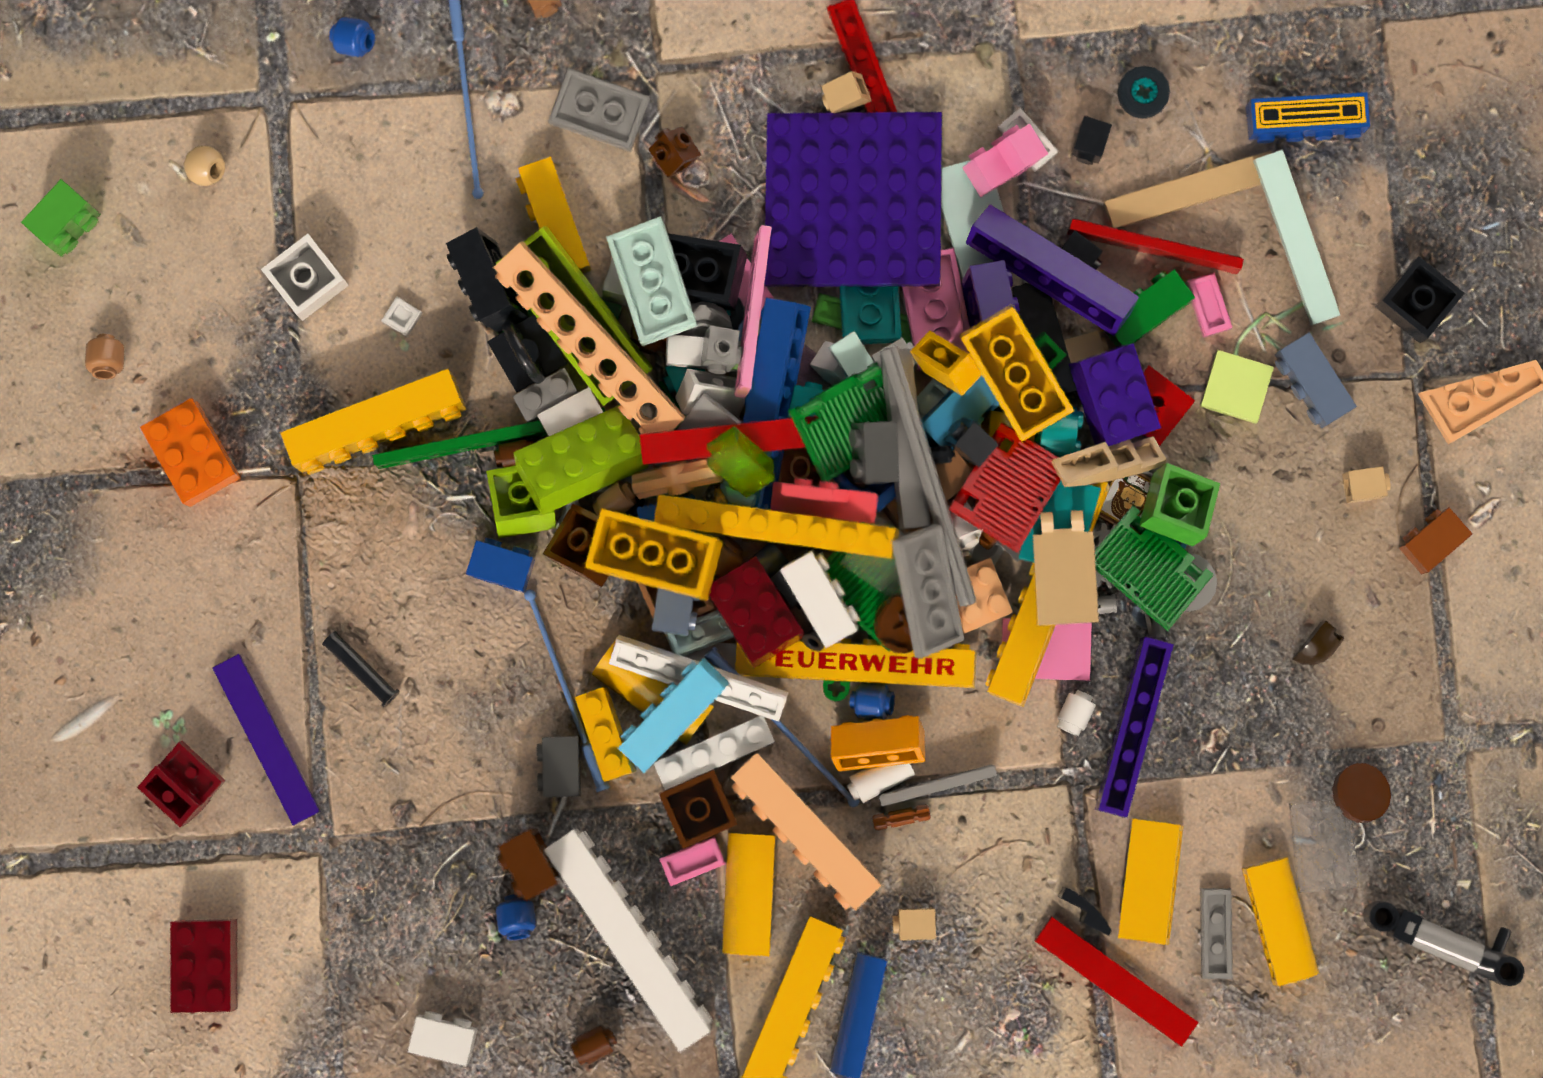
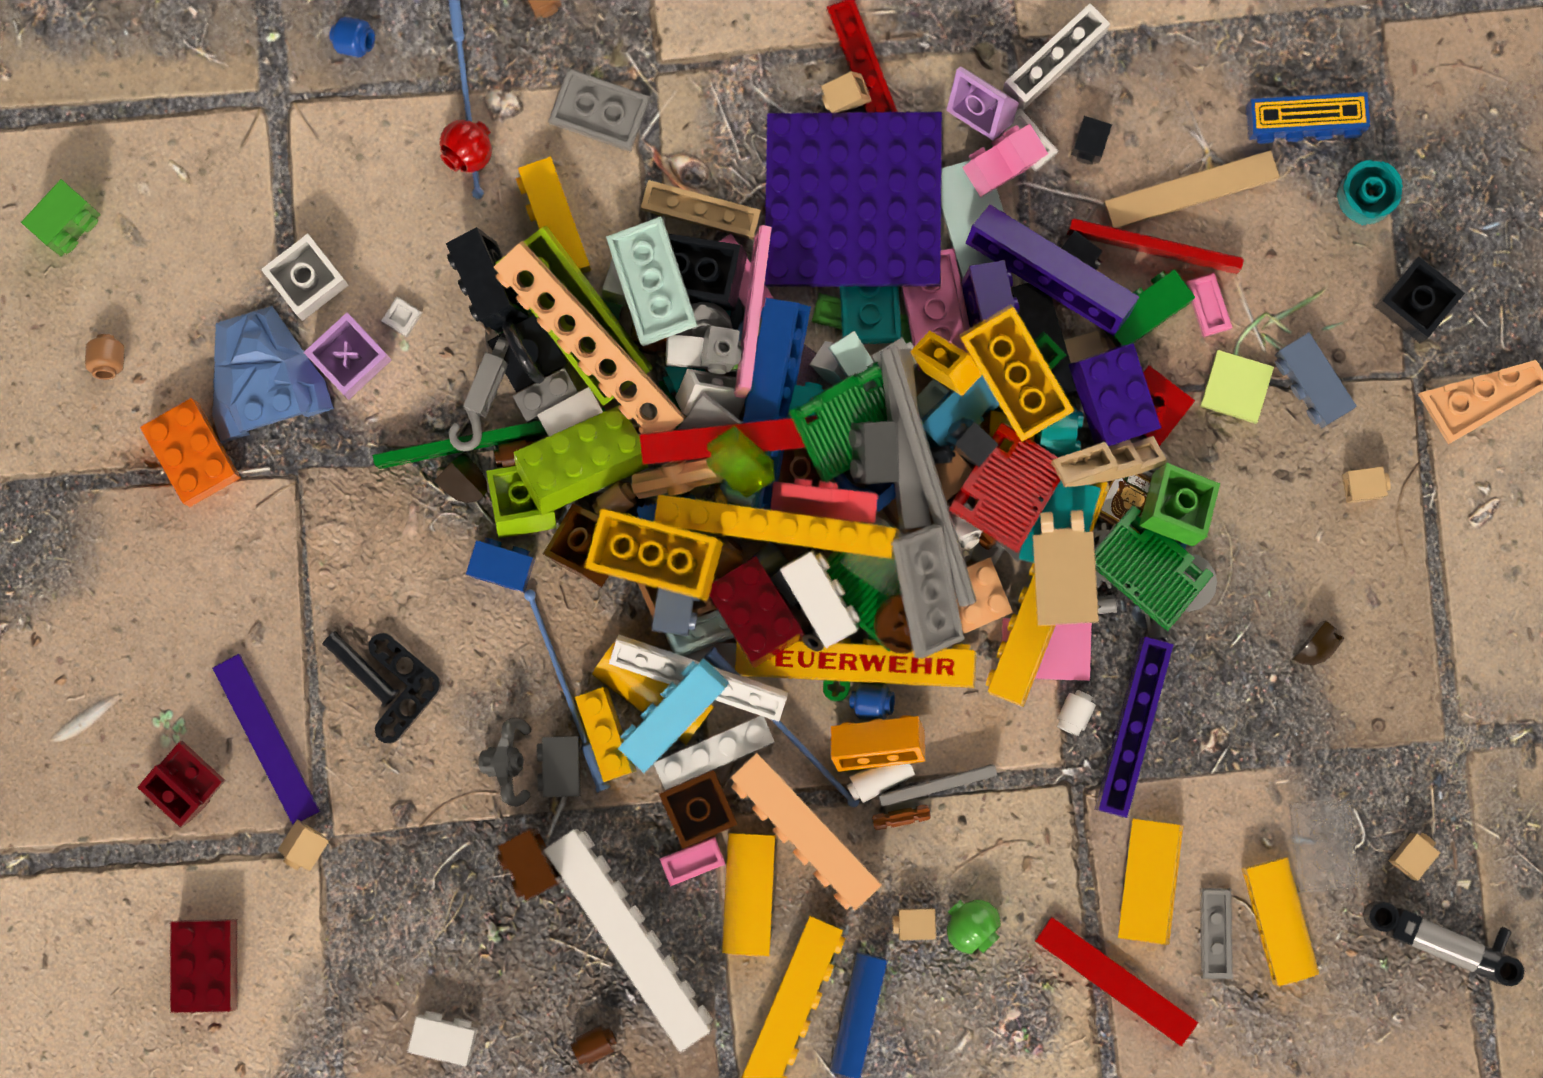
(204, 165): tan piece -> none
(262, 375): none -> medium blue wedge
(302, 846): none -> tan brick
(347, 356): none -> lavender brick
(373, 422): yellow brick -> none
(412, 680): none -> black beam
(463, 480): none -> dark brown brick
(465, 146): none -> red plant
(482, 394): none -> light grey piece
(506, 761): none -> dark grey piece
(515, 917): blue head -> none
(674, 151): reddish brown brick -> none
(700, 209): none -> tan plate
(973, 926): none -> bright green plant
(981, 104): none -> lavender slope
(1056, 56): none -> white brick
(1090, 915): black slope -> none
(1150, 79): black bush -> none
(1296, 237): light aqua tile -> none
(1361, 792): reddish brown tile -> none
(1364, 176): none -> teal brick
(1415, 855): none -> tan brick
(1435, 540): dark orange brick -> none

